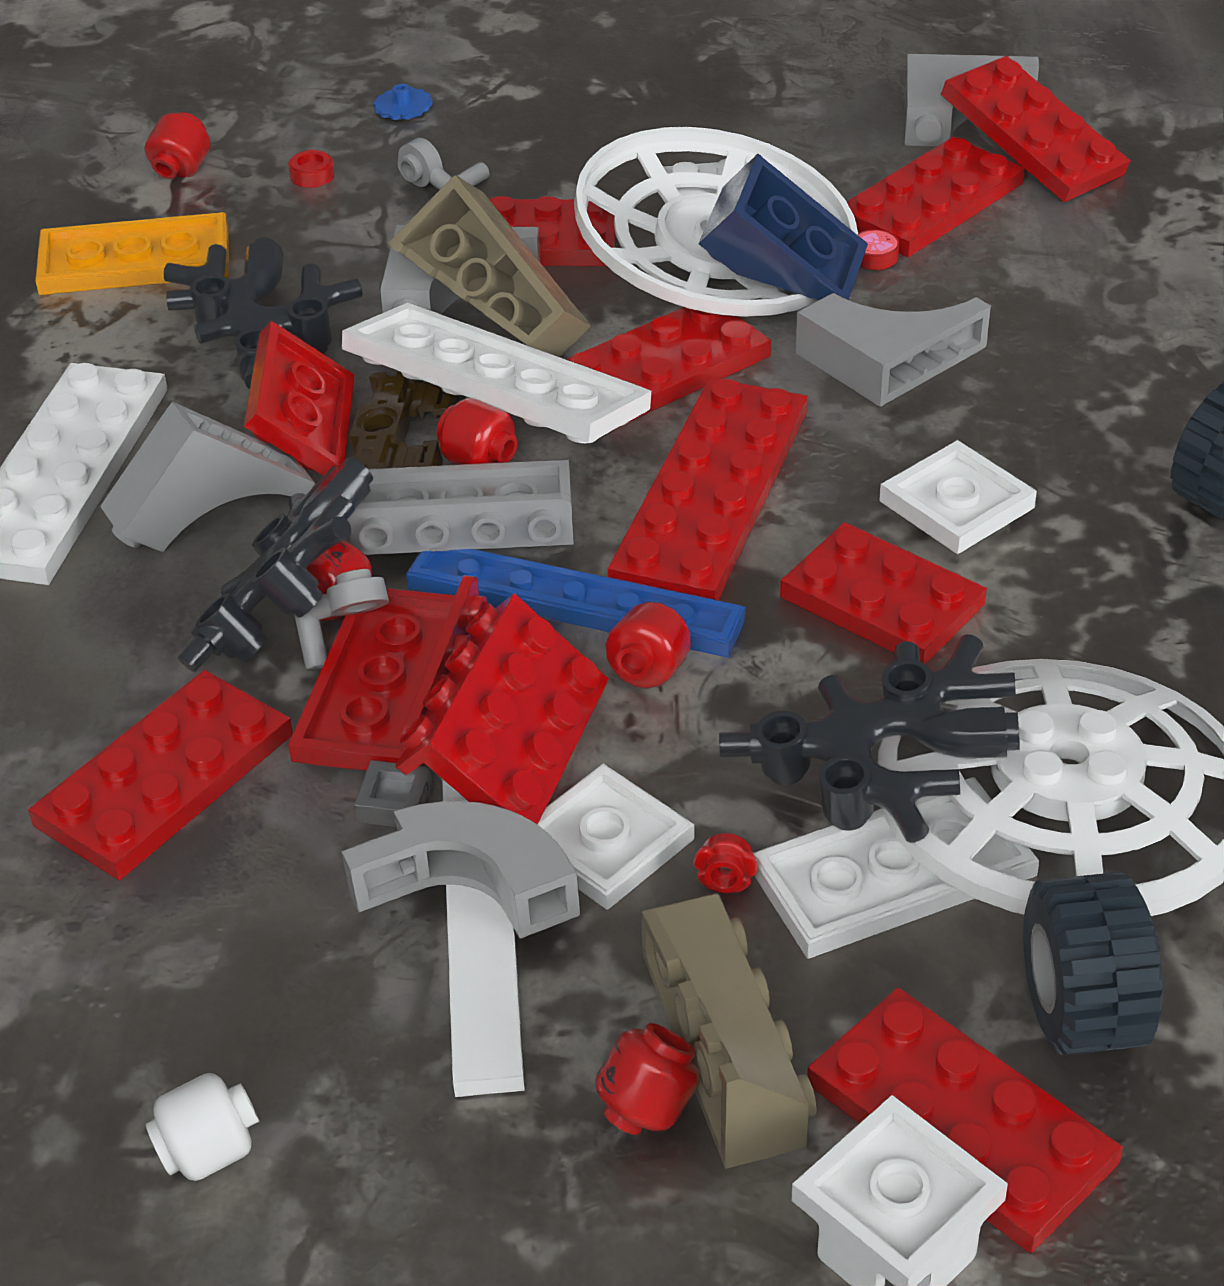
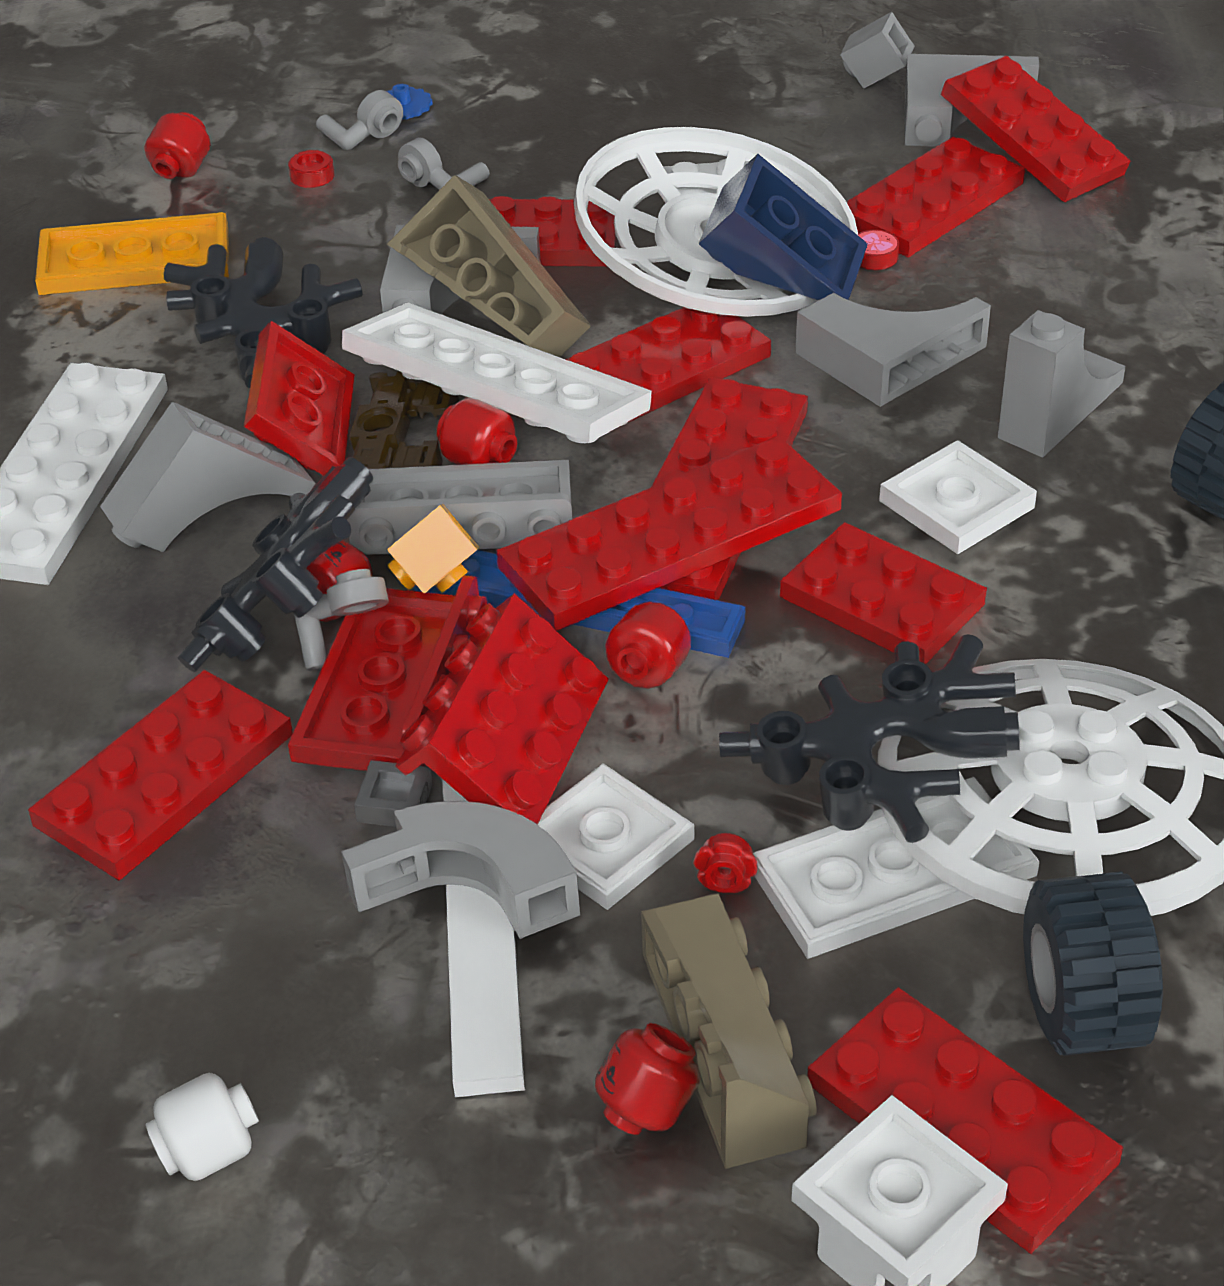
(377, 115): none -> light grey plate
(432, 552): none -> light orange brick
(667, 532): none -> red plate
(876, 50): none -> light grey brick
(1051, 383): none -> light grey arch

